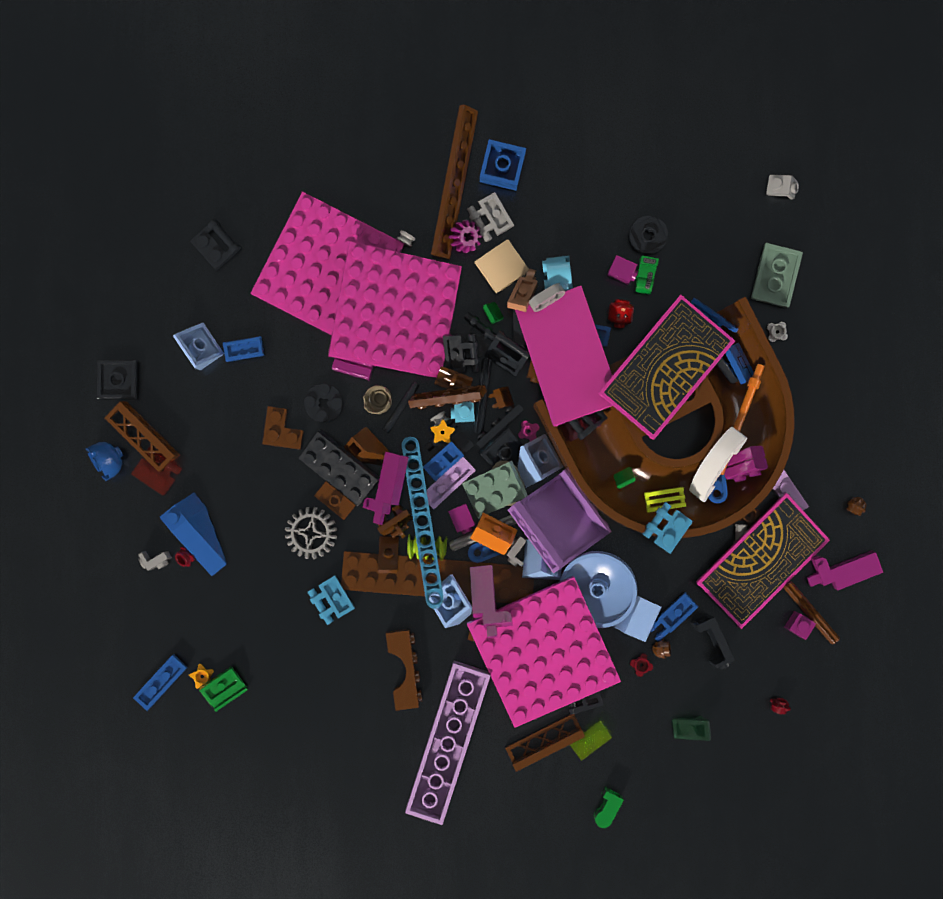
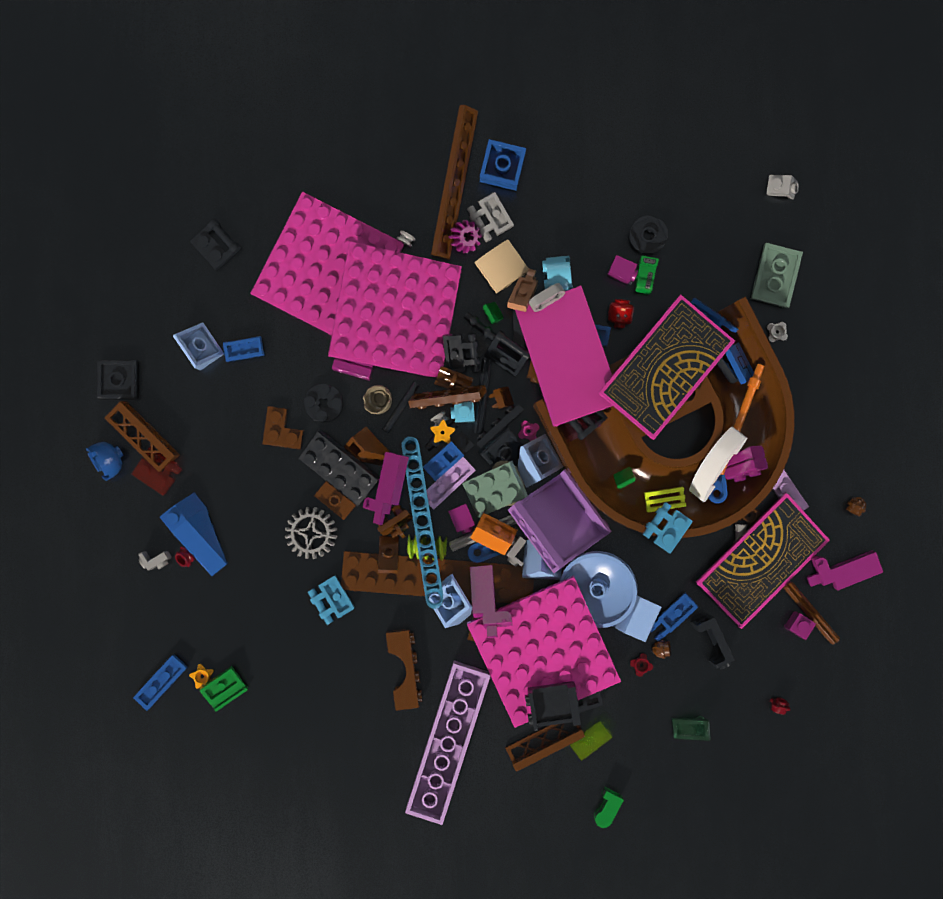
(553, 705): none -> black panel

